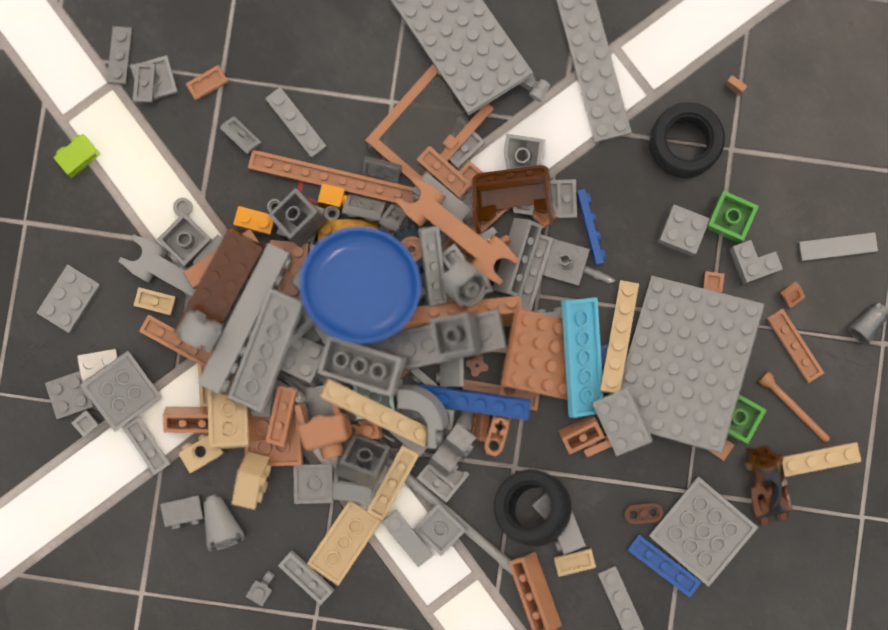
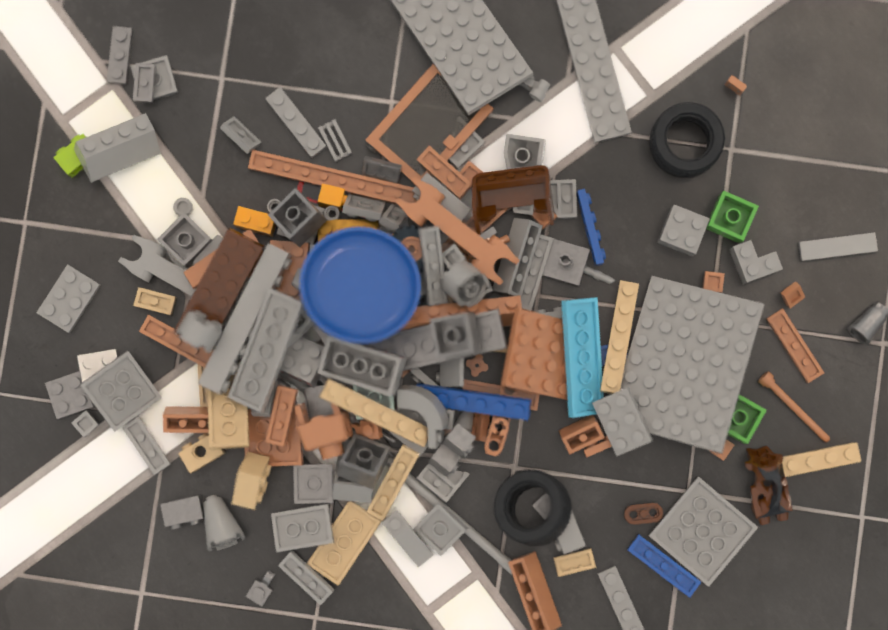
(117, 147): none -> light grey slope
(207, 82): nougat plate -> none
(302, 528): none -> light grey plate
(328, 126): none -> light grey tile

